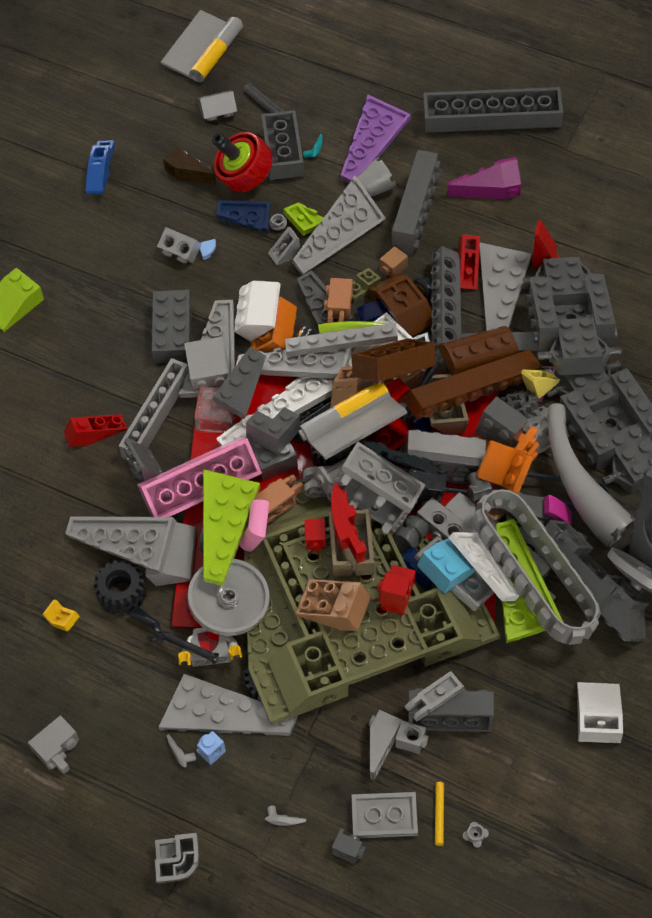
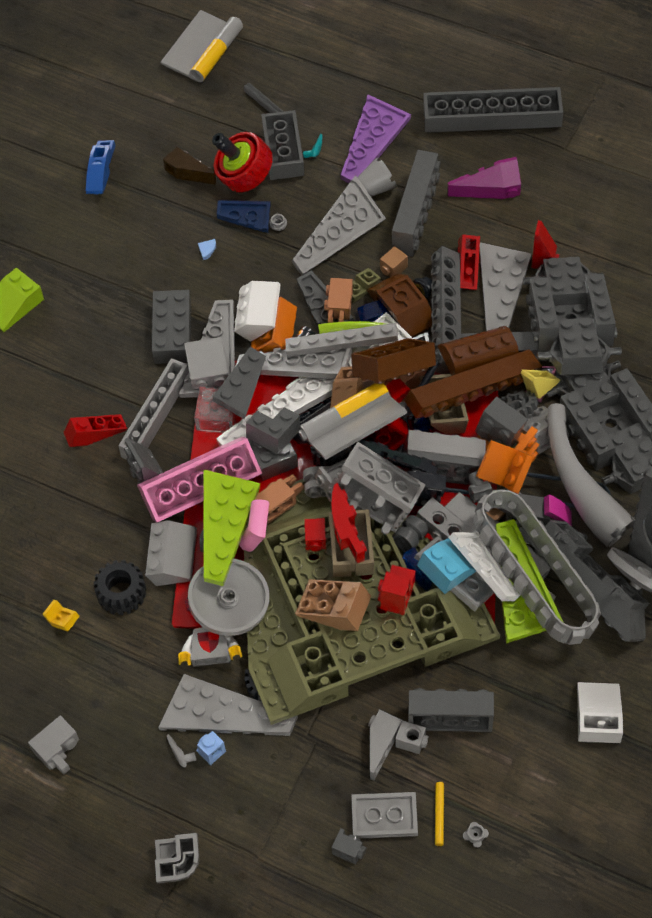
(130, 538): light grey wing -> none
(160, 635): black piece -> none
(180, 243): light grey brick -> none
(217, 105): light grey slope -> none
(283, 820): light grey bar -> none
(285, 247): light grey slope -> none
(302, 218): lime wing -> none
(435, 695): light grey hinge -> none

